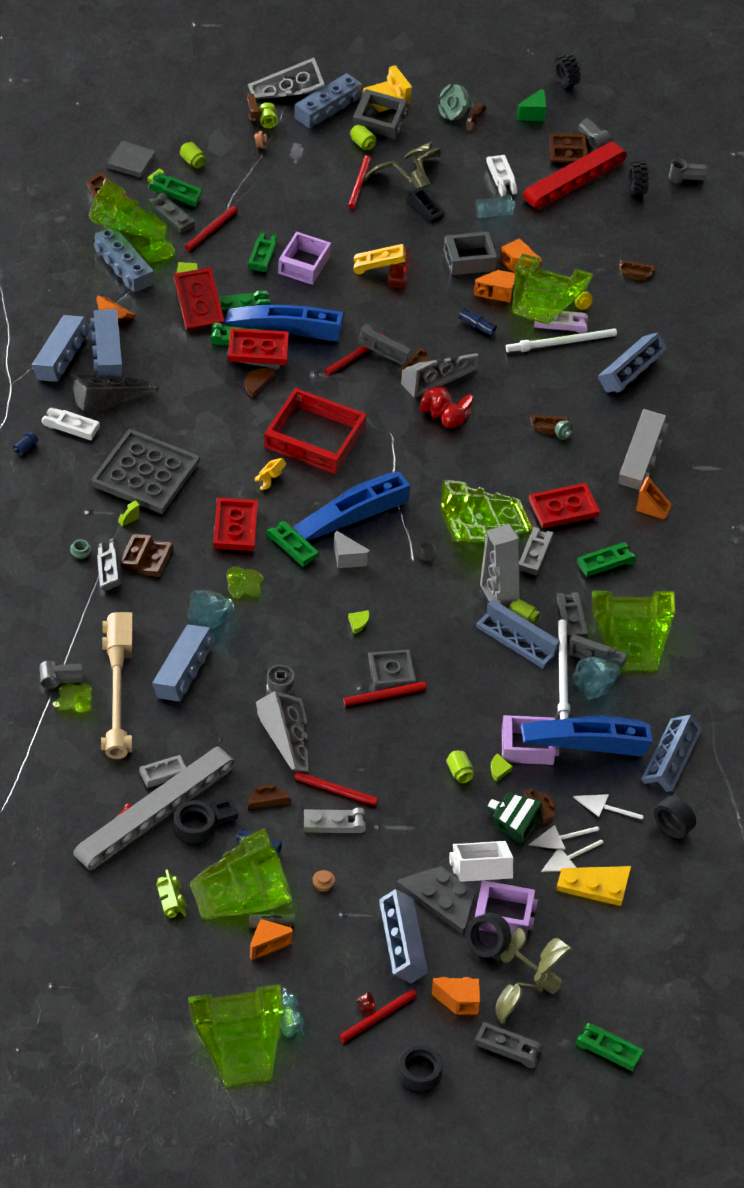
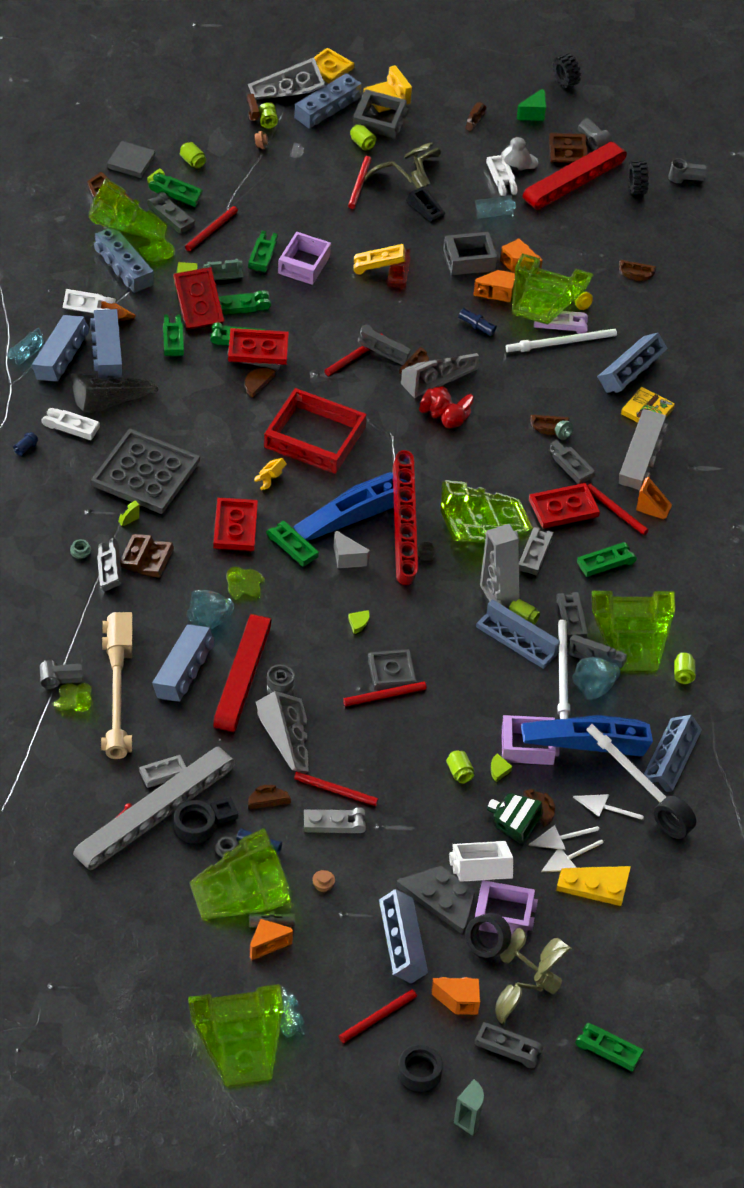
(27, 346): none -> clear light blue hinge
(85, 301): none -> white hinge
(173, 336): none -> green hinge
(175, 902): lime hinge -> none
(225, 842): none -> dark grey plate
(231, 269): none -> sand green hinge
(242, 673): none -> red beam
(293, 319): blue wedge -> none
(332, 65): none -> yellow tile
(366, 1002): clear red hinge -> none
(402, 525): none -> red beam
(454, 102): sand green tile -> none
(469, 1108): none -> sand green brick
(518, 155): none -> light grey hair
(571, 462): none -> dark grey hinge
(605, 742): none -> white bar
(618, 510): none -> red bar
(646, 400): none -> yellow tile
(684, 668): none -> lime brick

